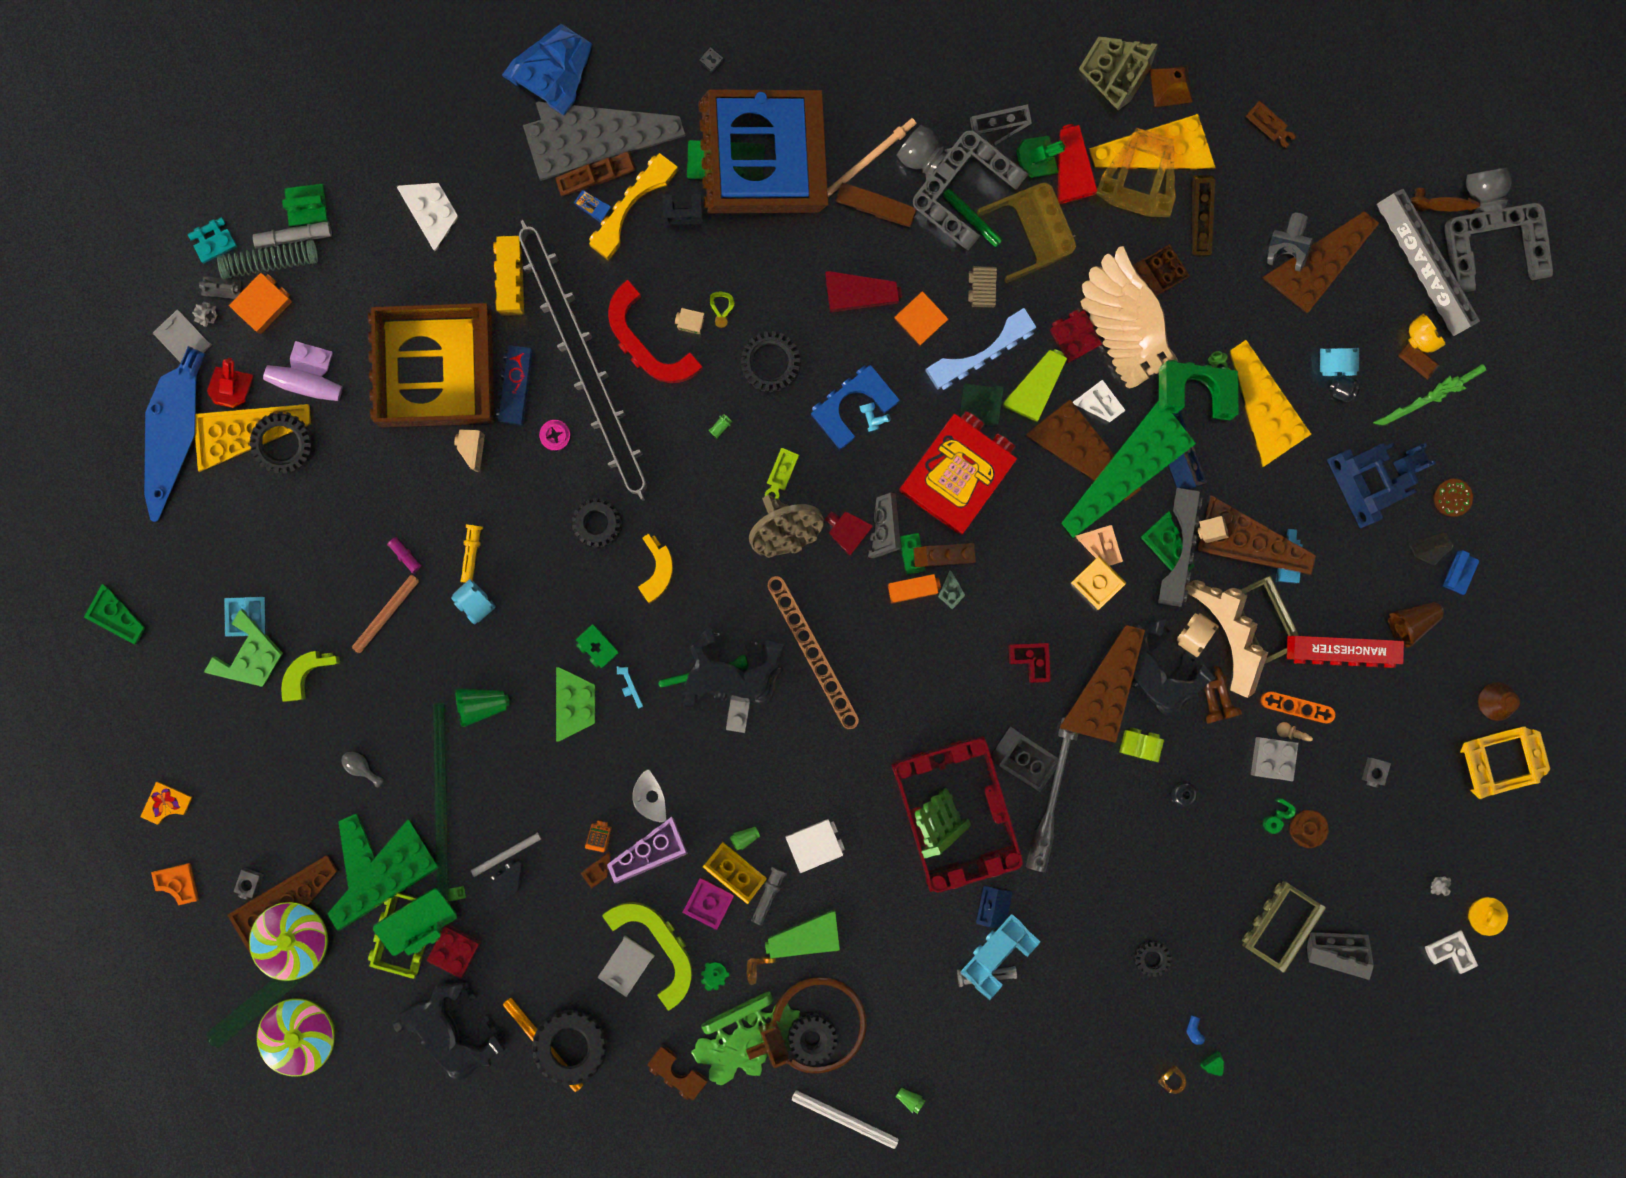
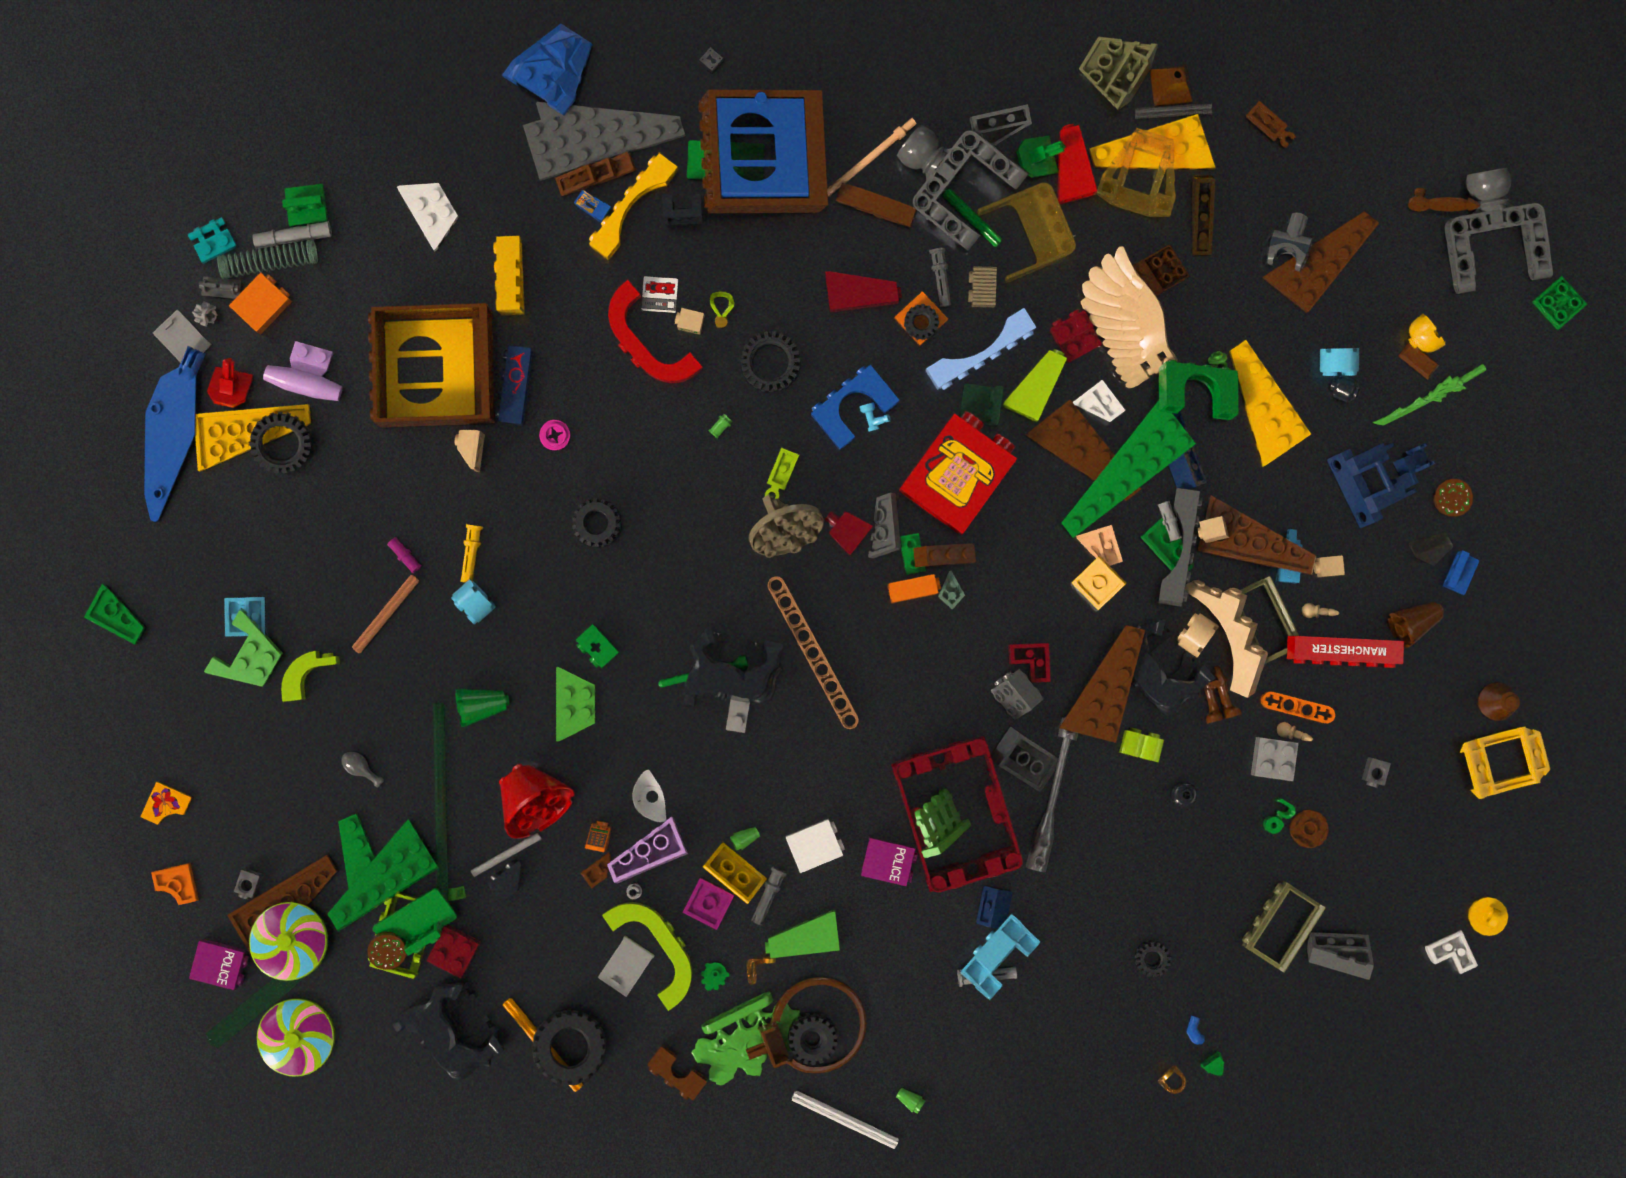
(219, 964): none -> magenta brick
(386, 950): none -> reddish brown tile
(530, 268): light grey piece -> none
(532, 800): none -> red cone
(631, 688): medium azure piece -> none
(637, 887): none -> light grey pin
(659, 294): none -> sticker
(663, 573): yellow arch -> none
(889, 861): none -> magenta brick
(921, 333): none -> black tyre
(940, 267): none -> dark grey pin
(1016, 693): none -> dark grey brick
(1170, 521): none -> light grey pin
(1171, 110): none -> dark grey axle
(1310, 610): none -> tan bar
(1329, 566): none -> tan brick
(1428, 262): light grey brick -> none
(1441, 885): light grey plant -> none
(1559, 302): none -> green tile

